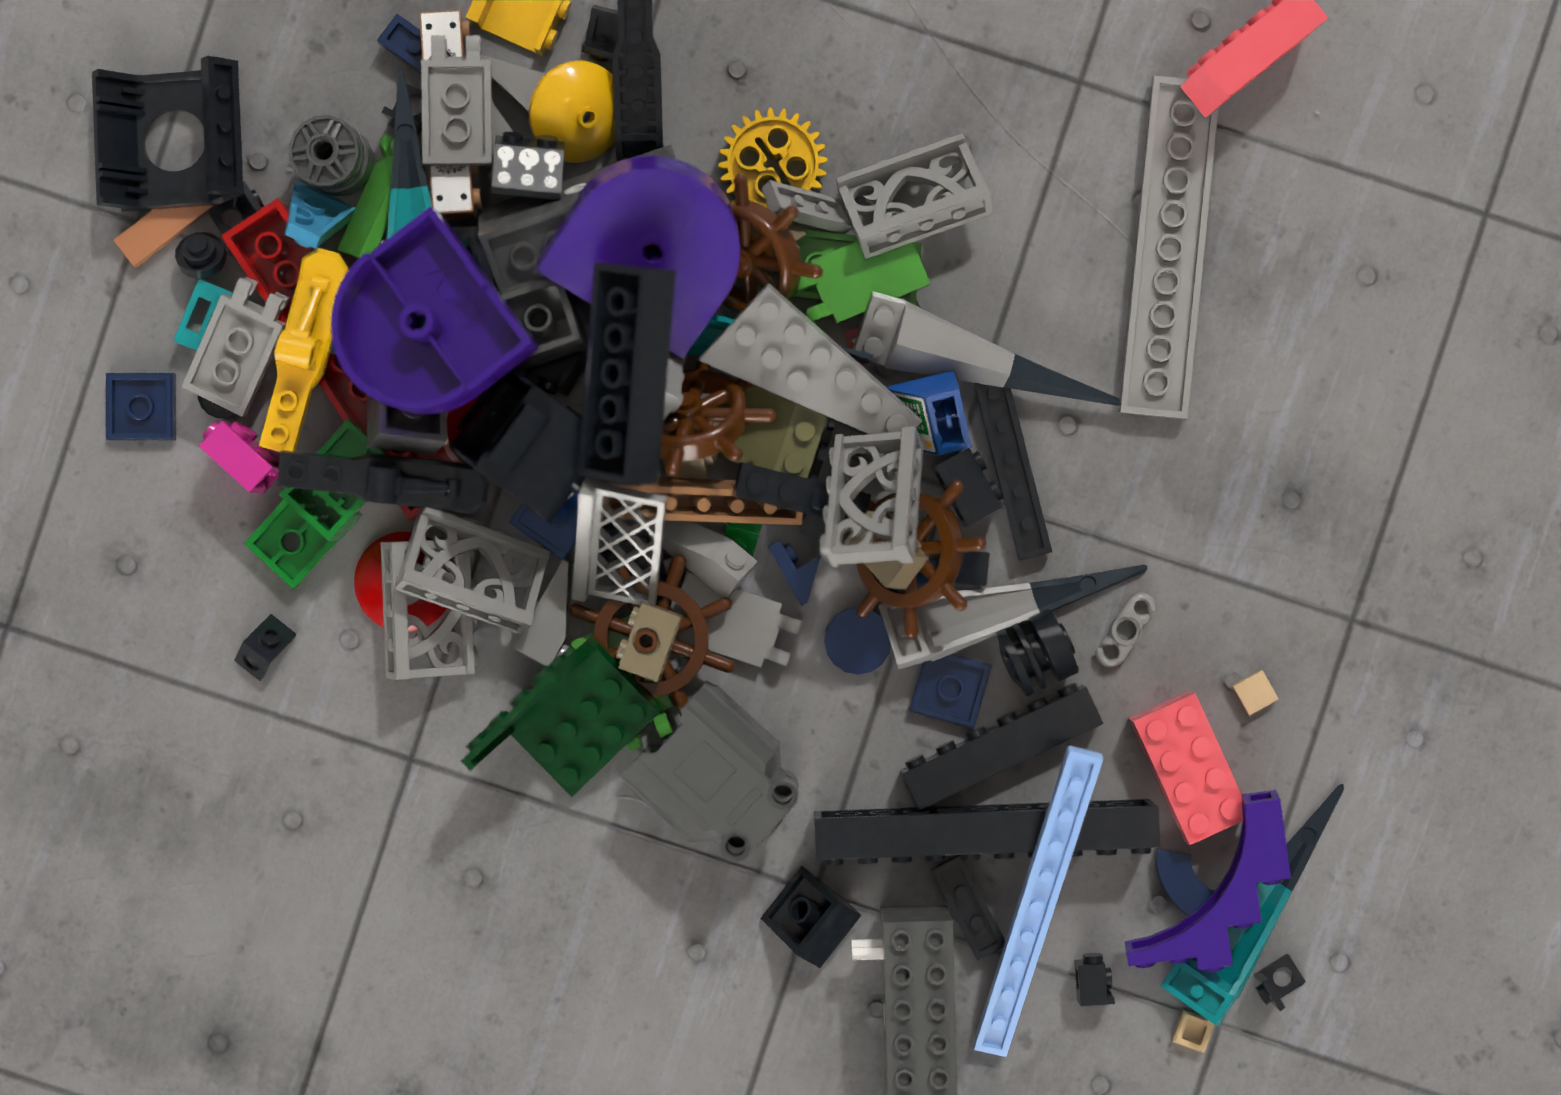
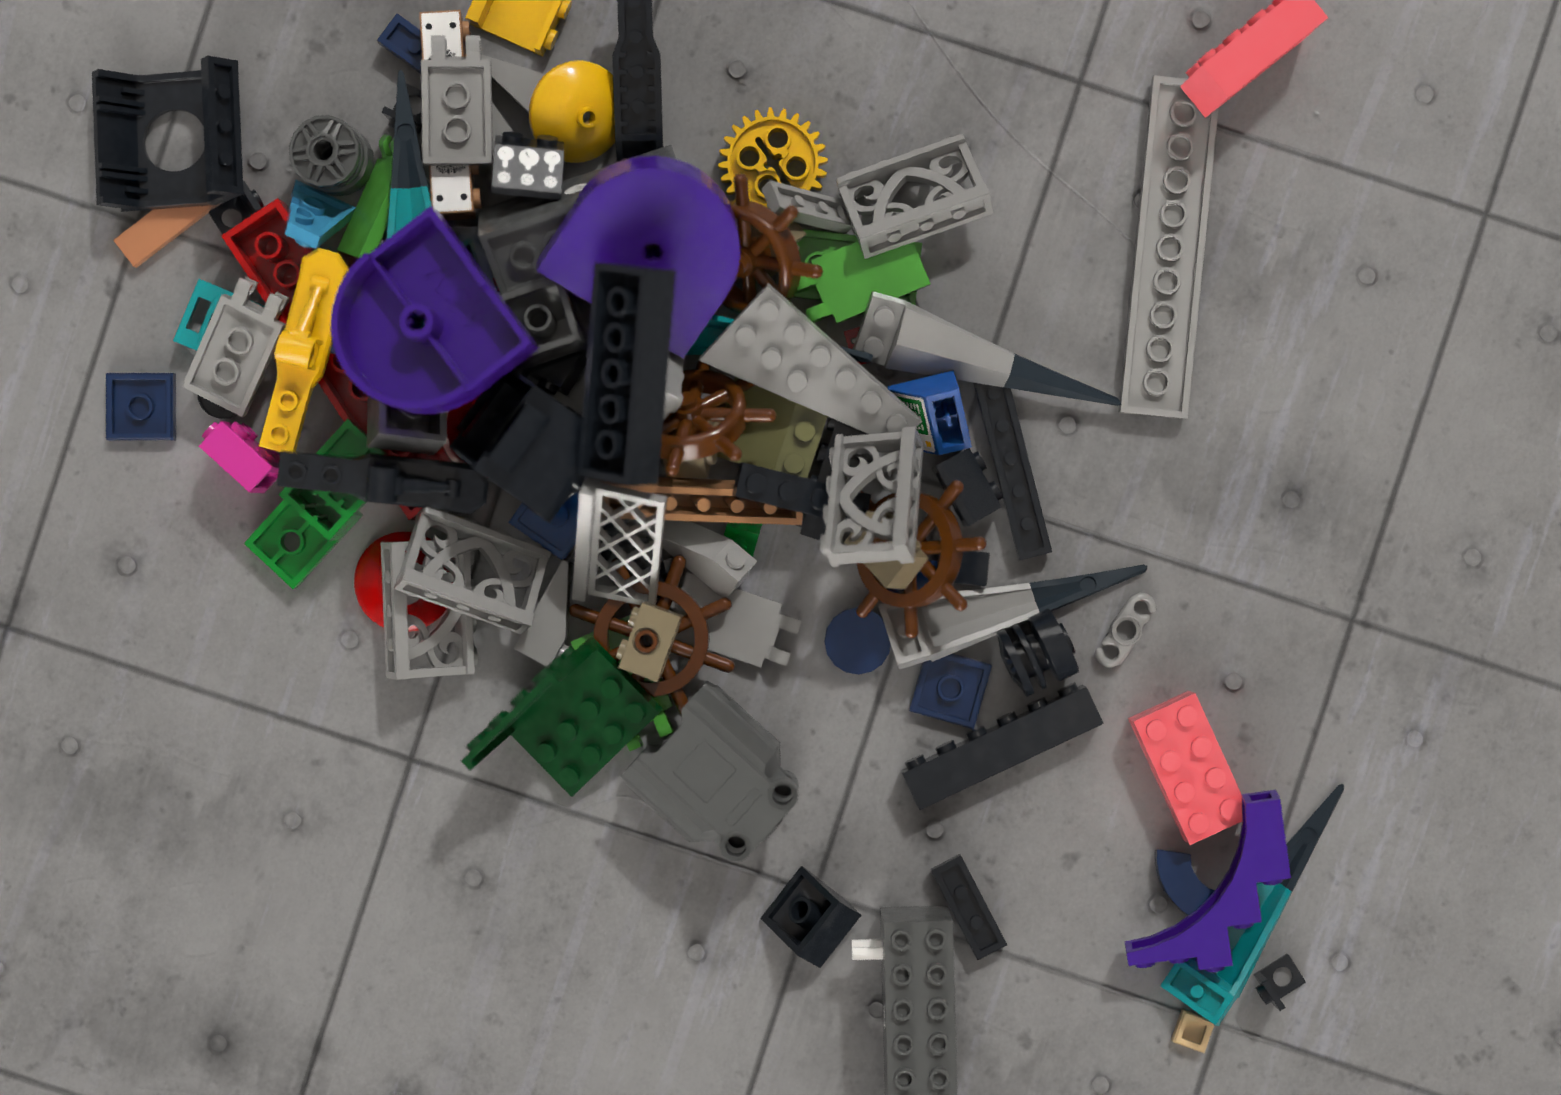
(200, 255): black plate -> none
(264, 645): black bracket -> none
(601, 33): black bracket -> none
(800, 578): dark blue slope -> none
(977, 831): black brick -> none
(1037, 900): light blue plate -> none
(1093, 980): black brick -> none
(1254, 692): tan tile -> none

